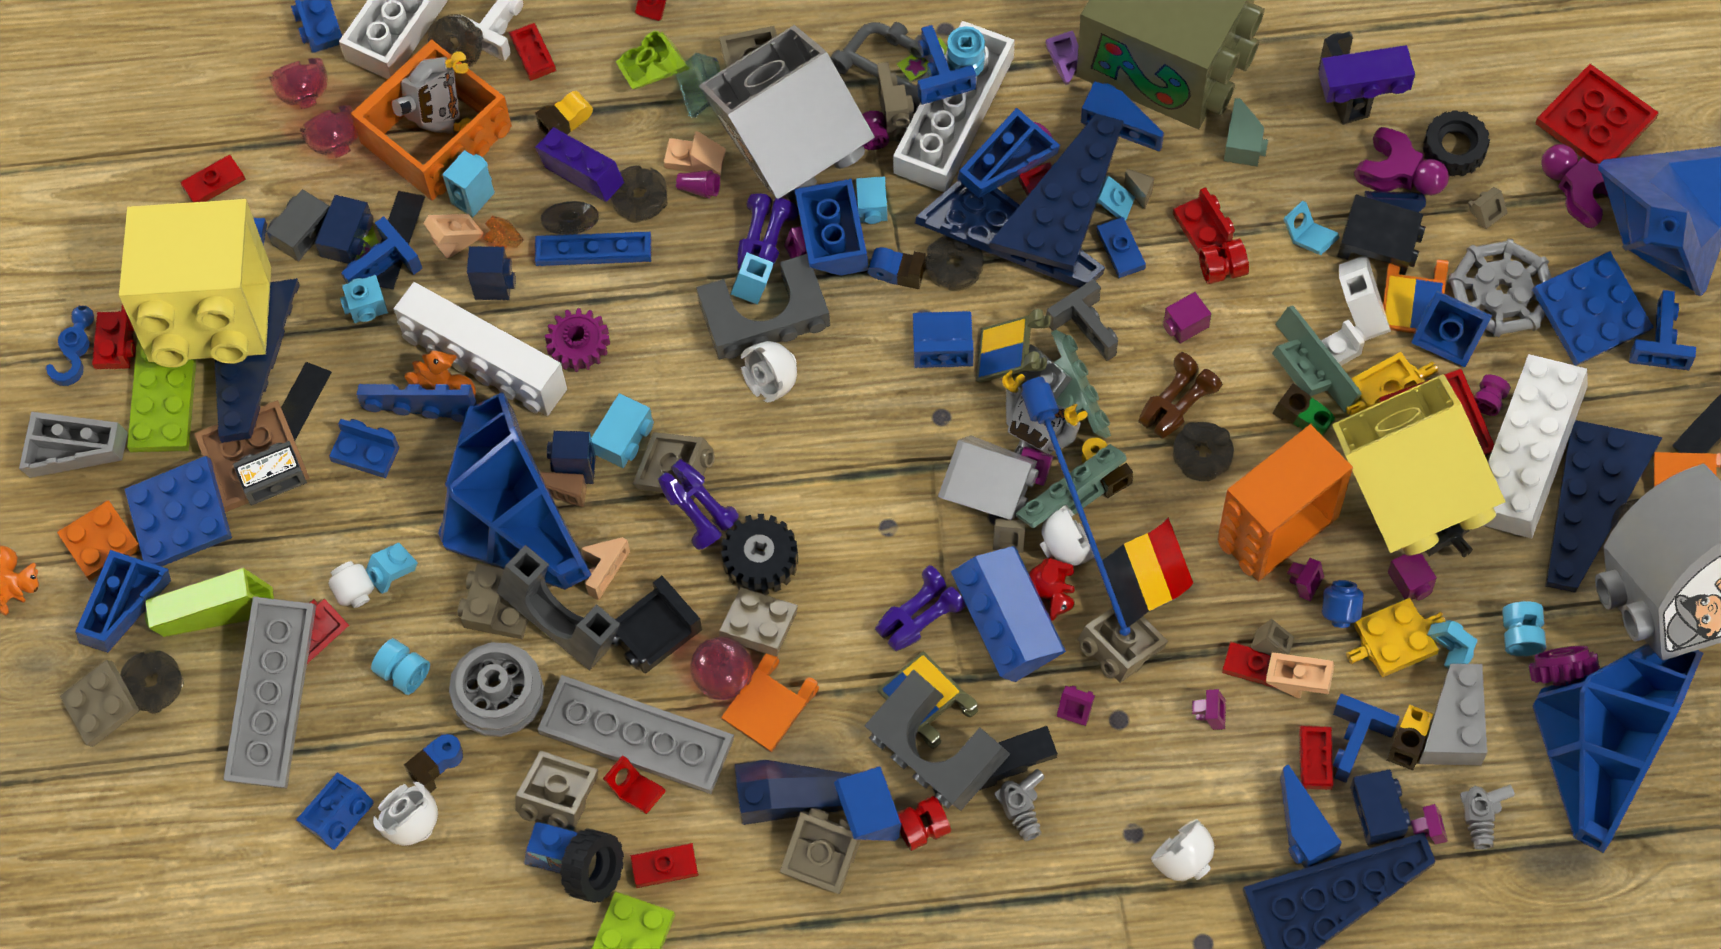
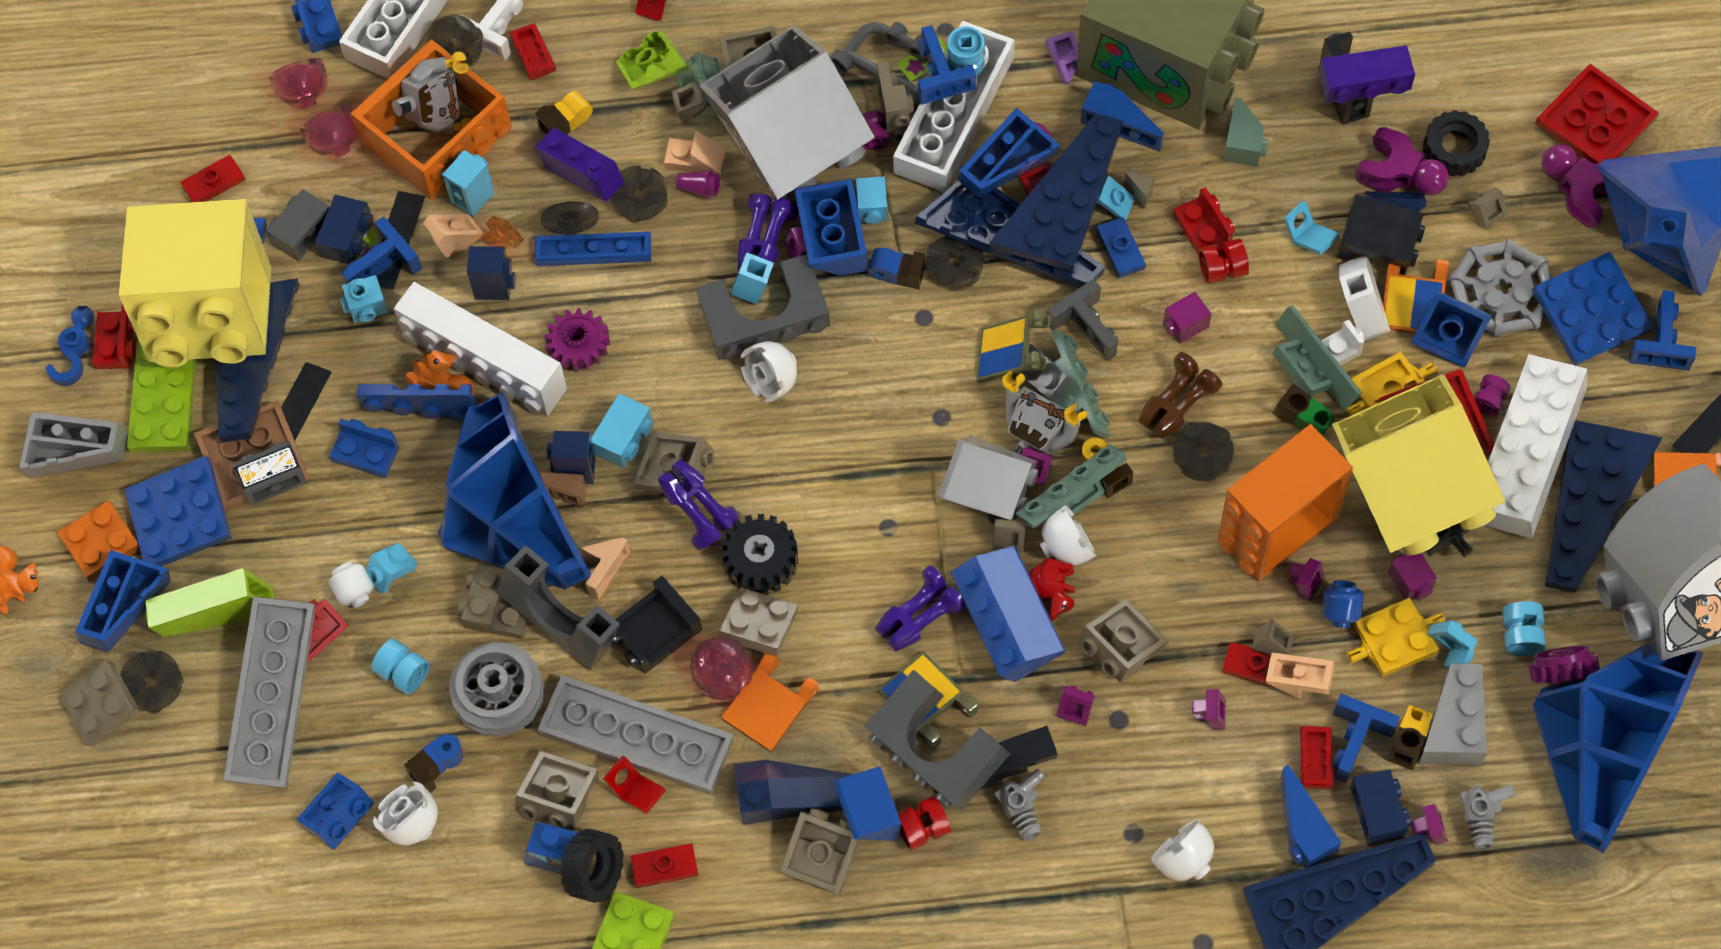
(688, 101): none -> dark tan slope
(942, 339): blue bracket -> none
(1138, 573): flag -> none

